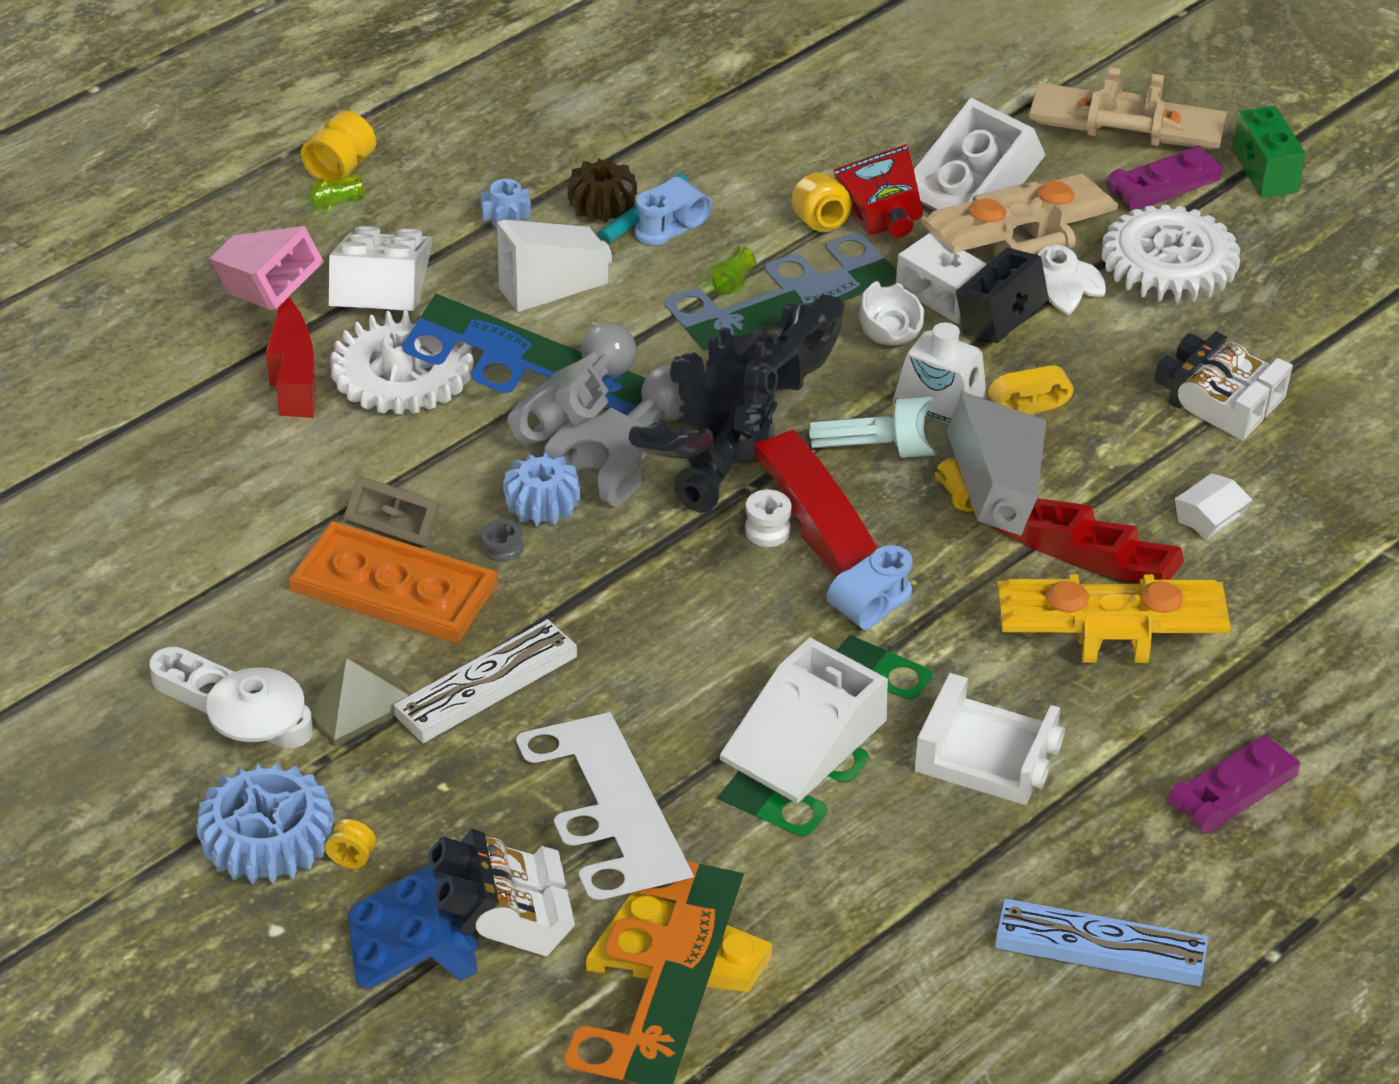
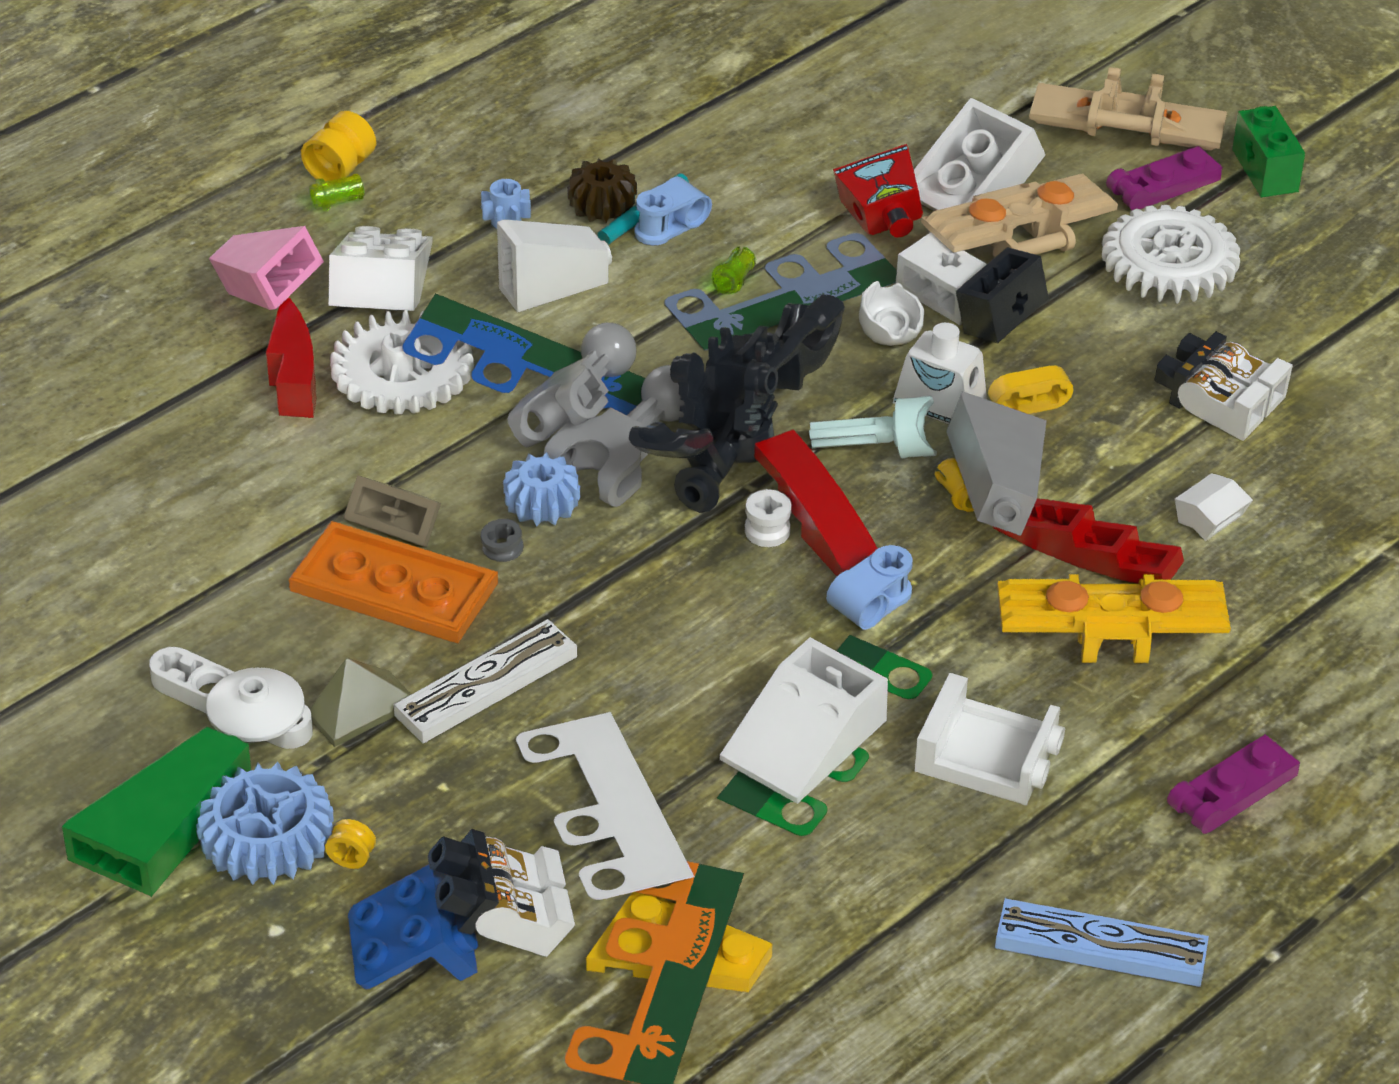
(151, 819): none -> green slope
(821, 202): yellow head -> none
(1069, 279): white plate -> none

